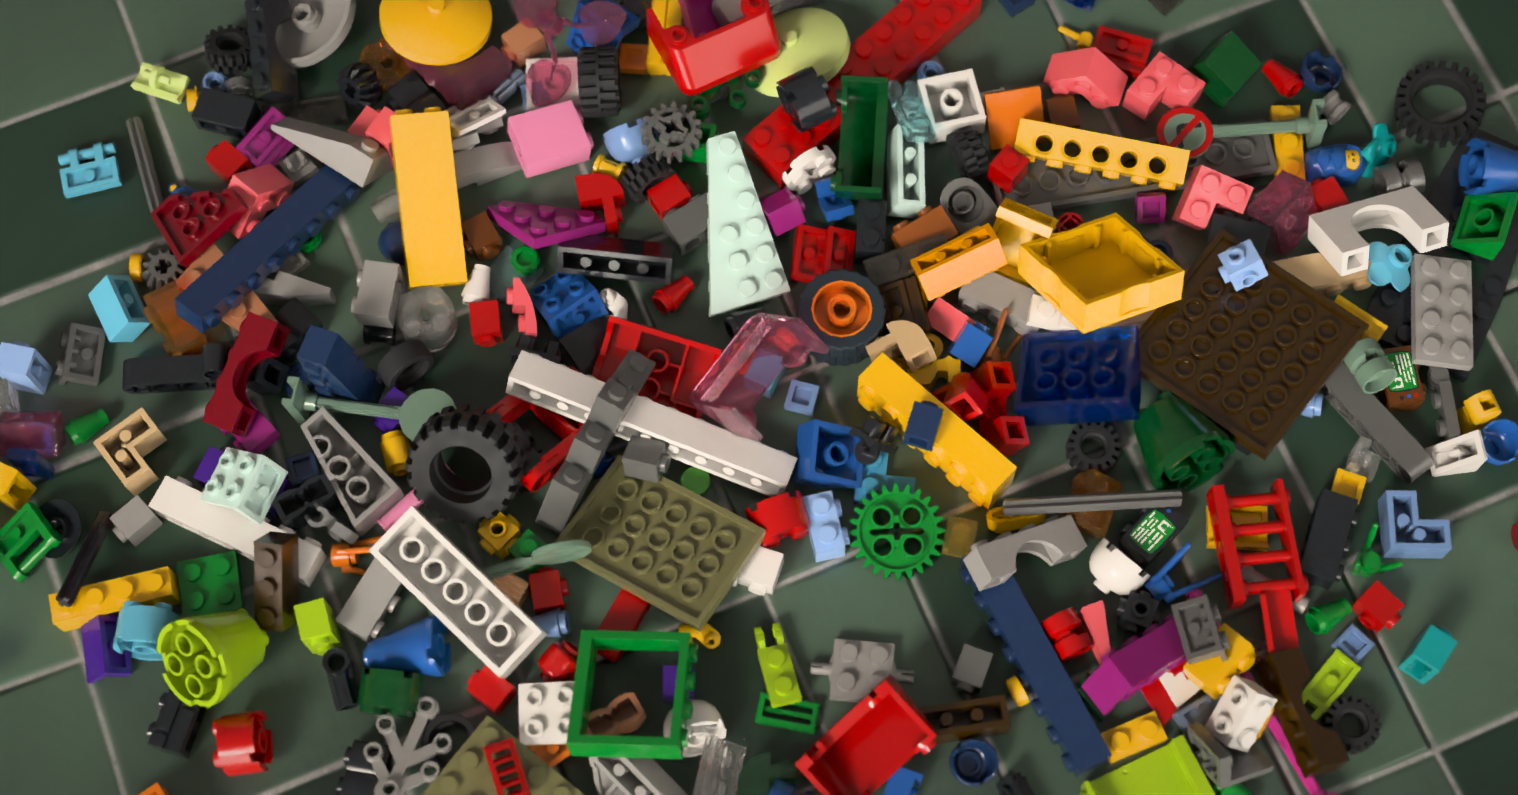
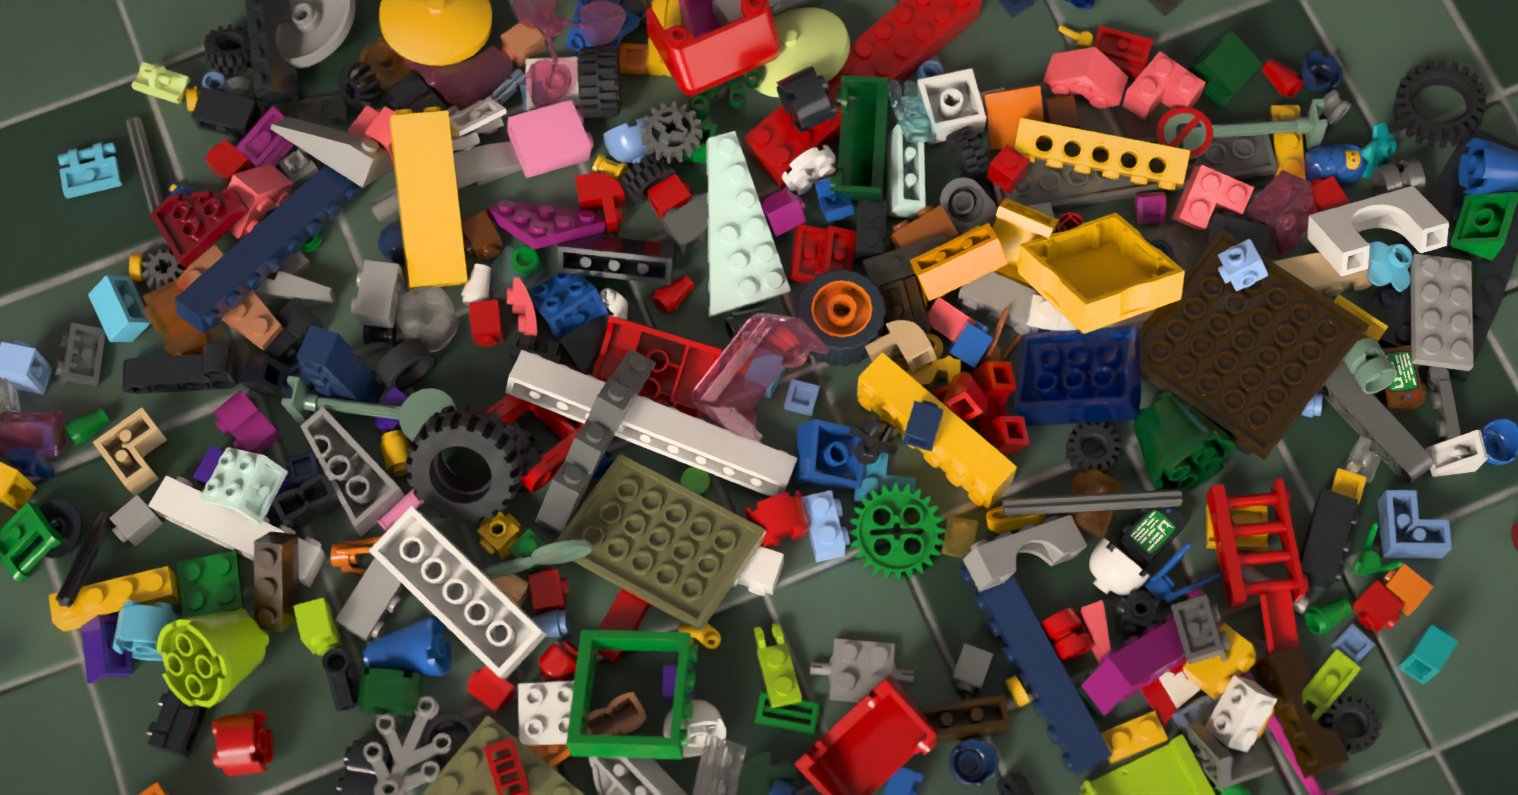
(257, 341): dark red arch -> none
(337, 526): dark grey plate -> none
(645, 459): dark grey brick -> none
(1407, 587): none -> orange brick
(1478, 411): yellow leg -> none

